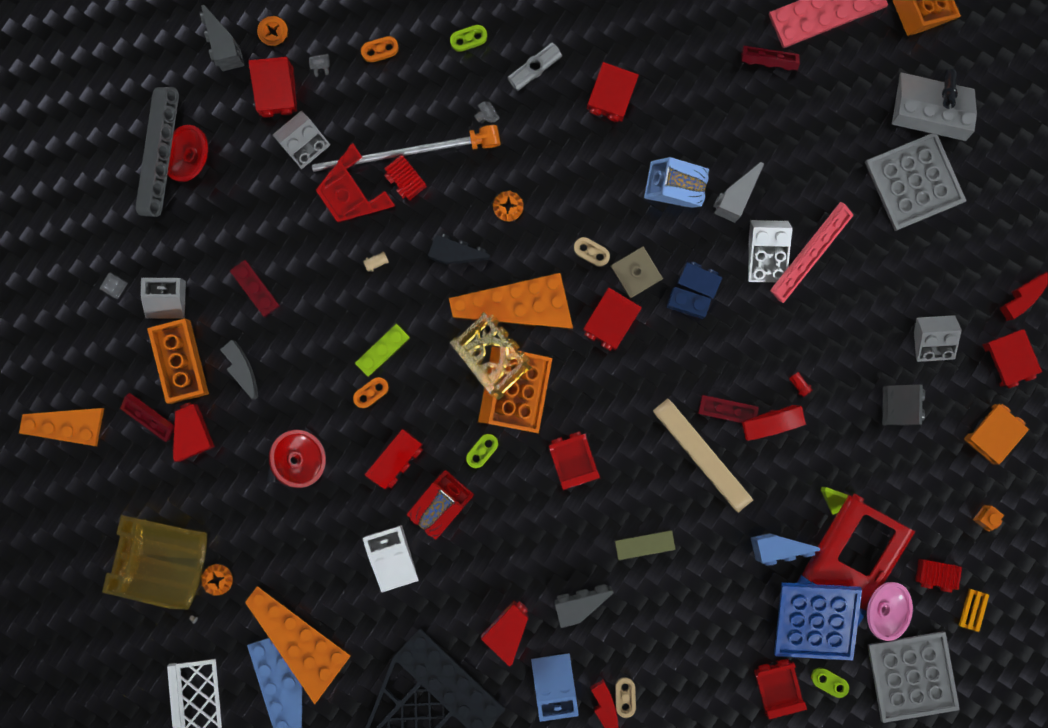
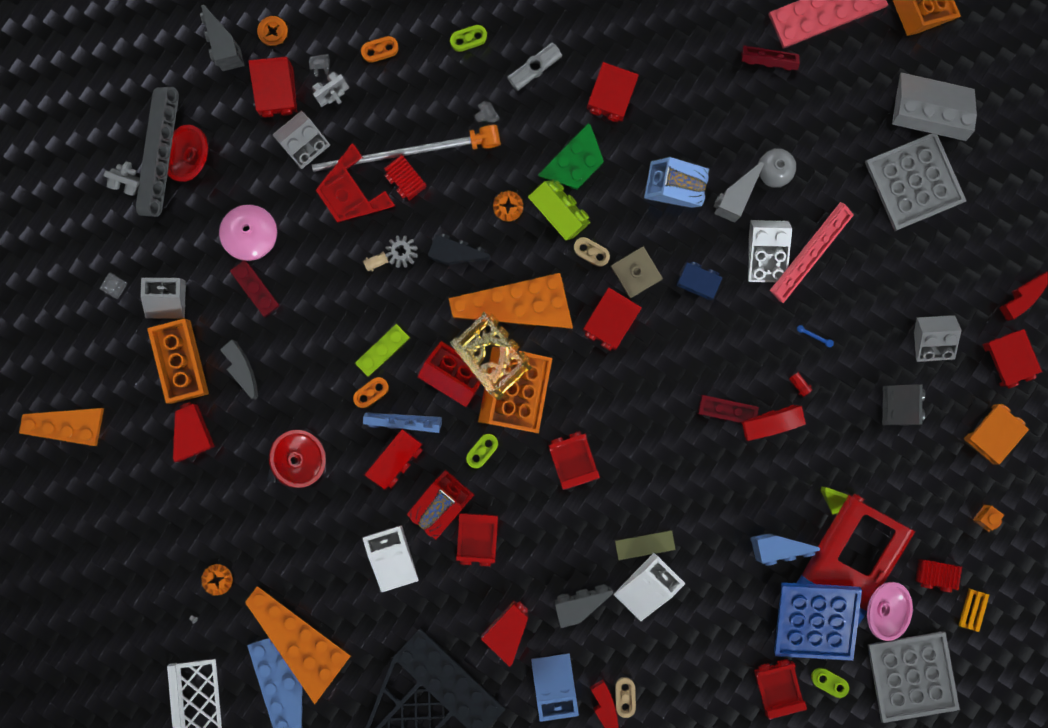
(124, 176): none -> light grey hips
(147, 417): dark red plate -> none
(157, 563): clear yellow windscreen -> none
(252, 243): none -> bright pink dish
(330, 91): none -> light grey hips
(398, 245): none -> light grey gear
(410, 422): none -> medium blue wing
(450, 374): none -> red slope
(477, 539): none -> red panel
(559, 209): none -> lime brick
(575, 161): none -> green wing
(649, 587): none -> white slope
(688, 303): dark blue brick -> none
(703, 455): tan beam -> none
(778, 167): none -> light grey cylinder
(829, 343): none -> blue hinge
(949, 92): black pin -> none

